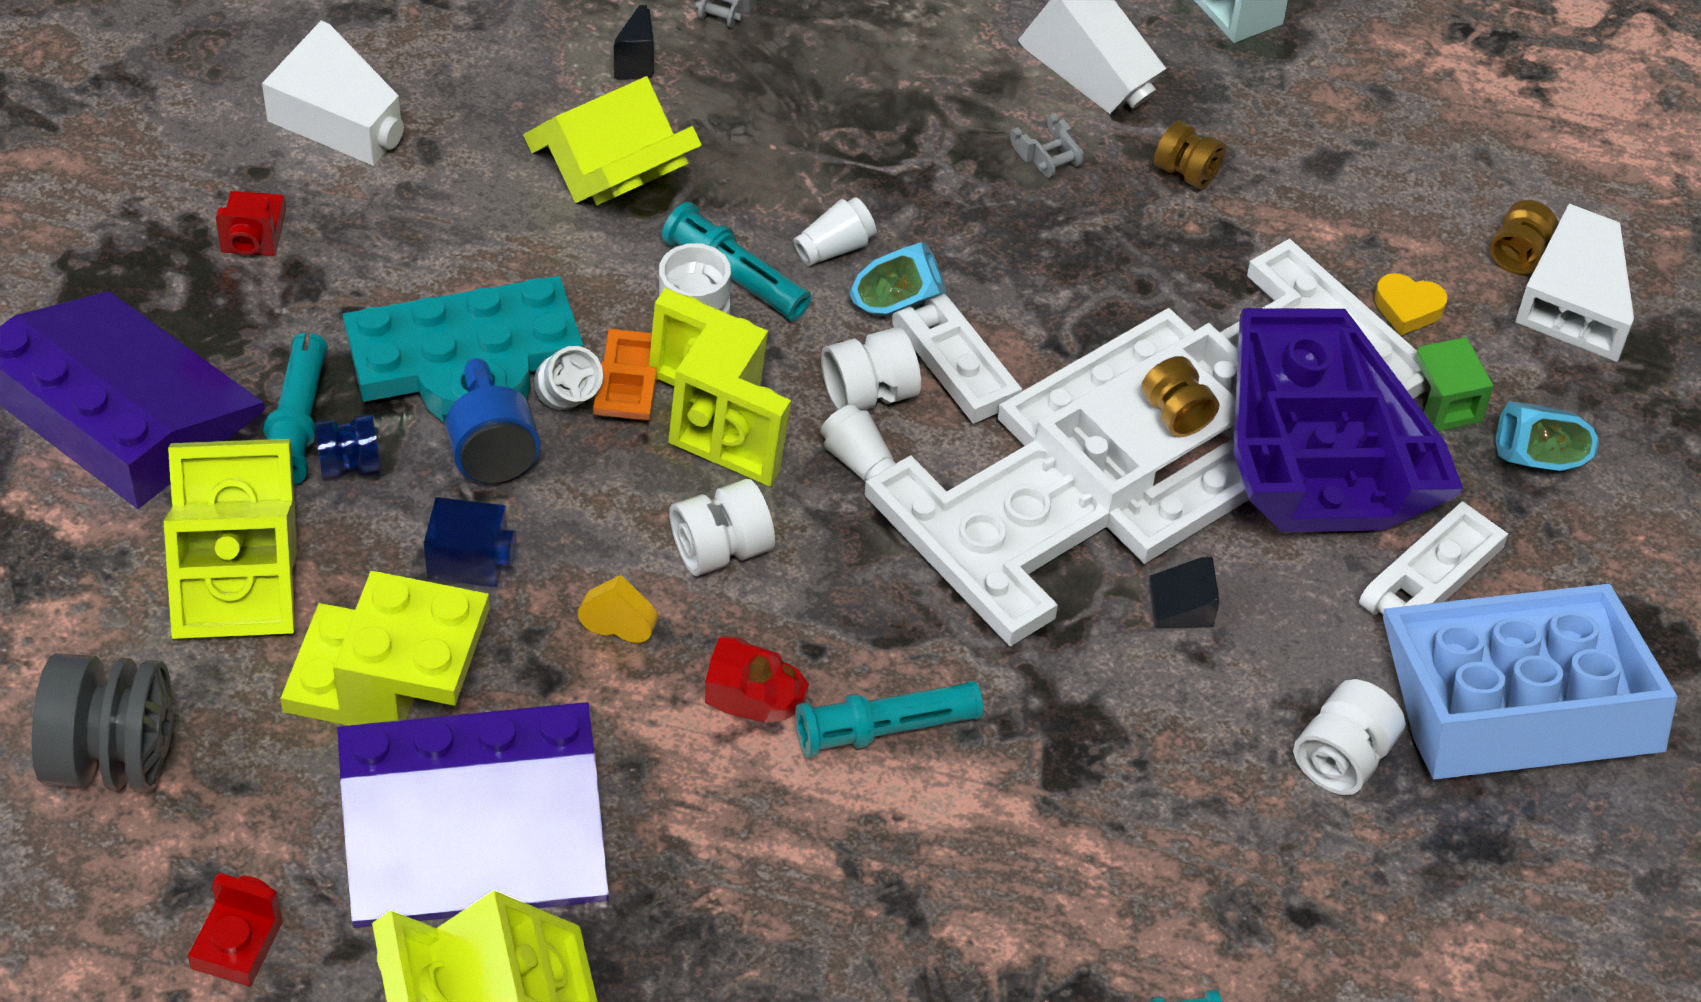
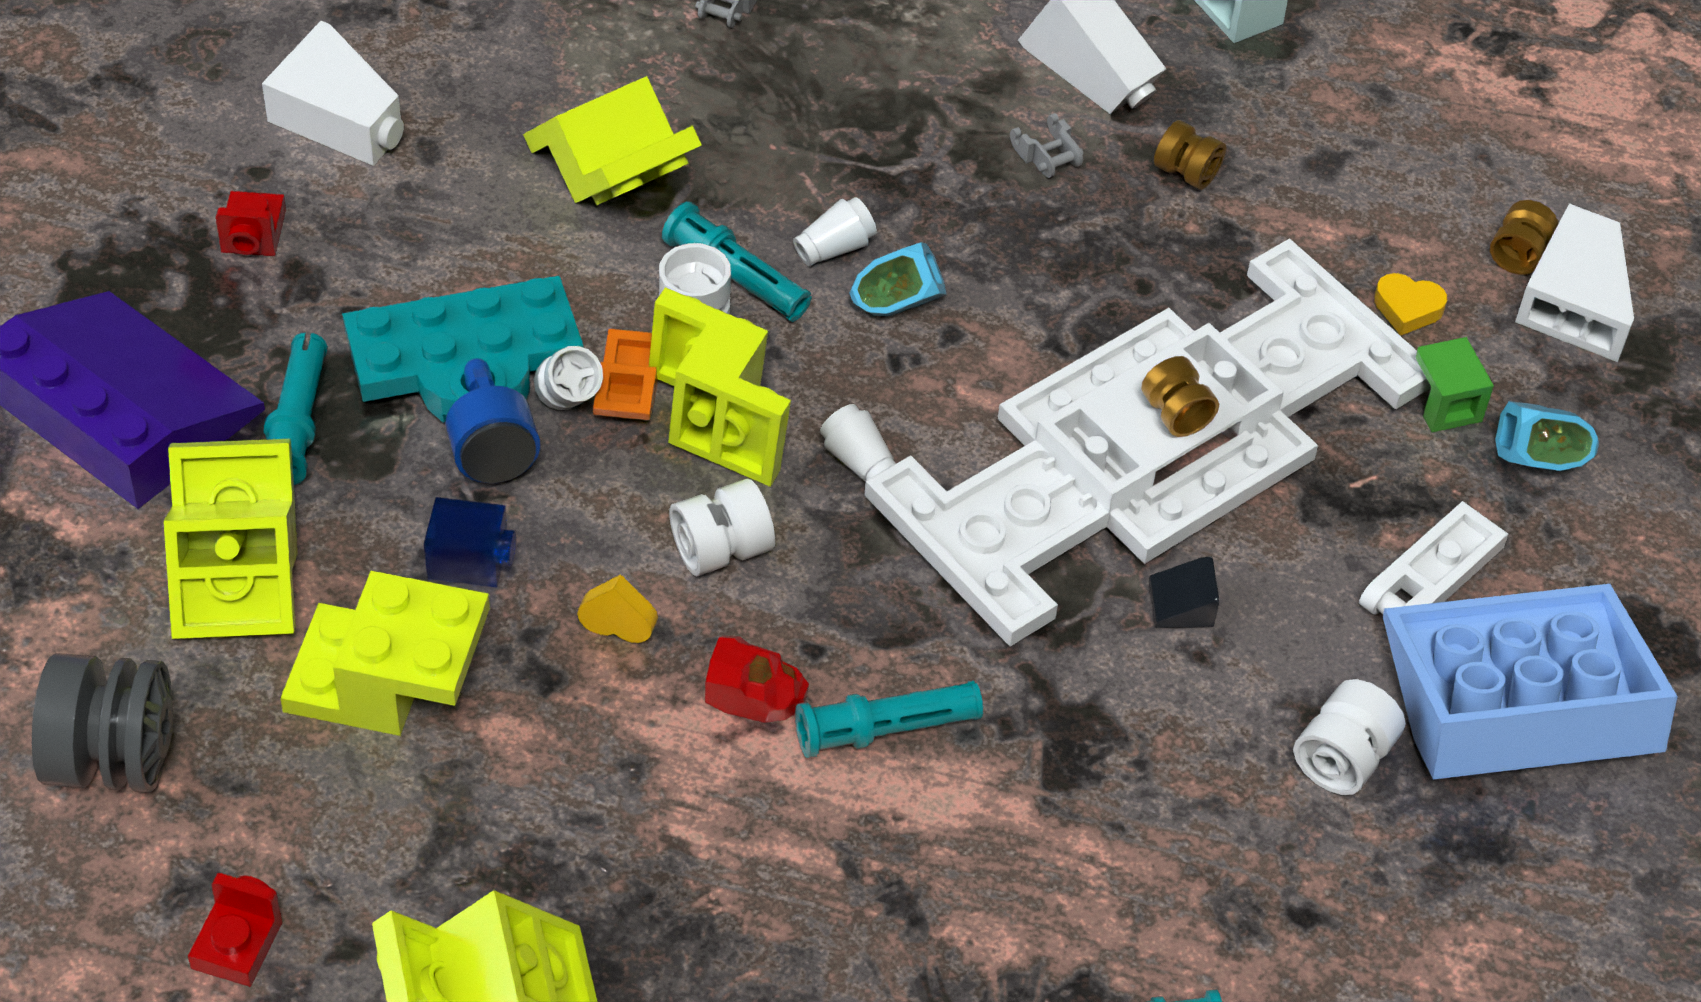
(347, 446): clear blue wheel -> none
(470, 809): slope -> none
(635, 47): black slope -> none
(879, 369): white wheel -> none
(958, 357): white plate -> none
(1330, 427): dark purple wedge -> none

